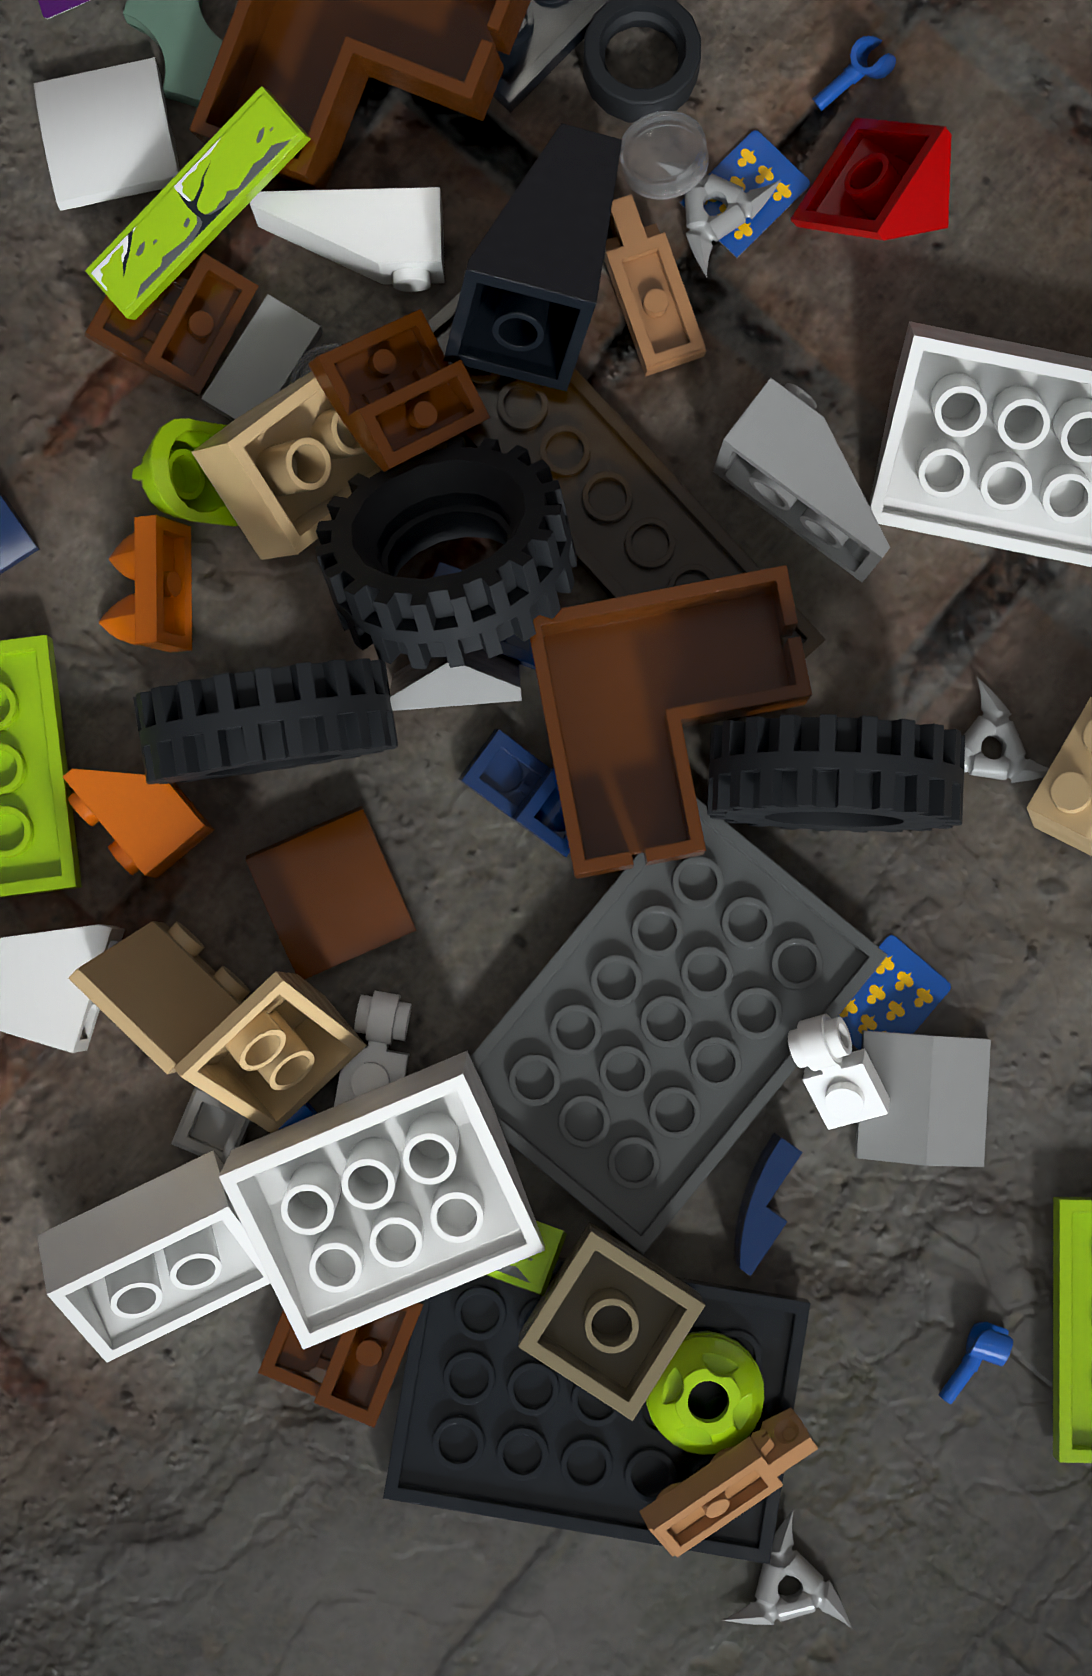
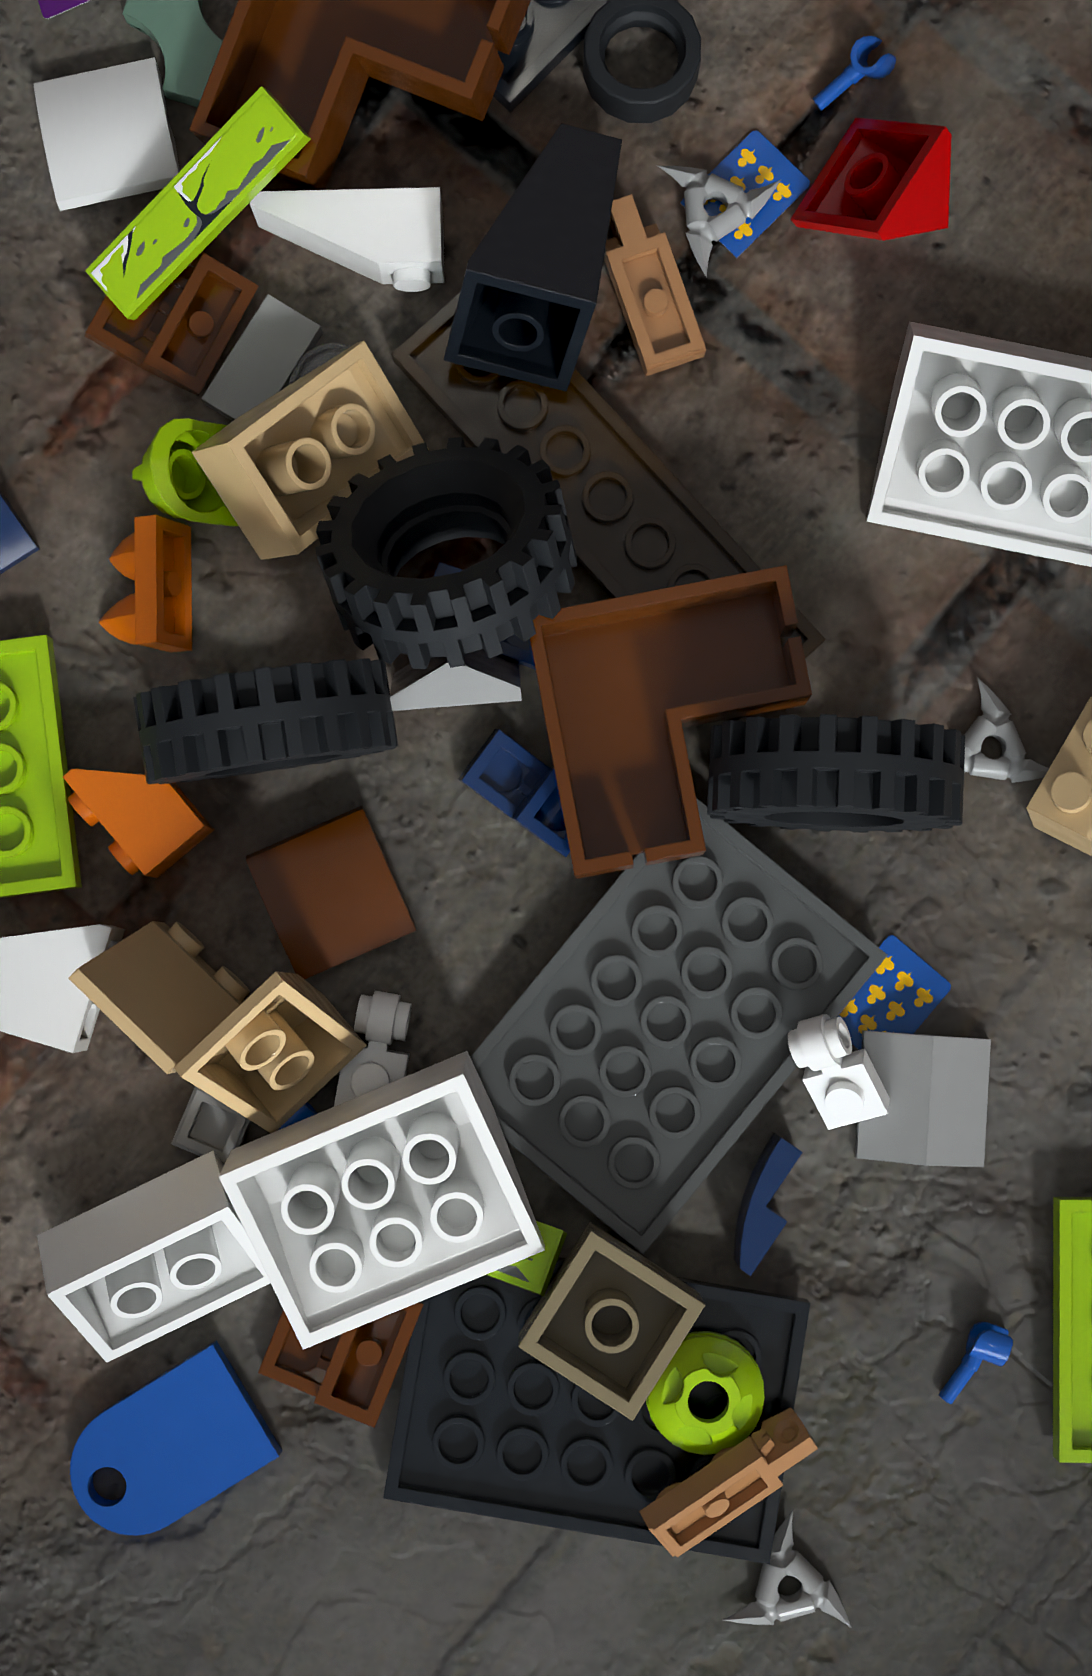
(173, 1444): none -> blue tile
(398, 390): reddish brown slope -> none
(664, 155): clear piece -> none
(797, 473): light grey slope -> none

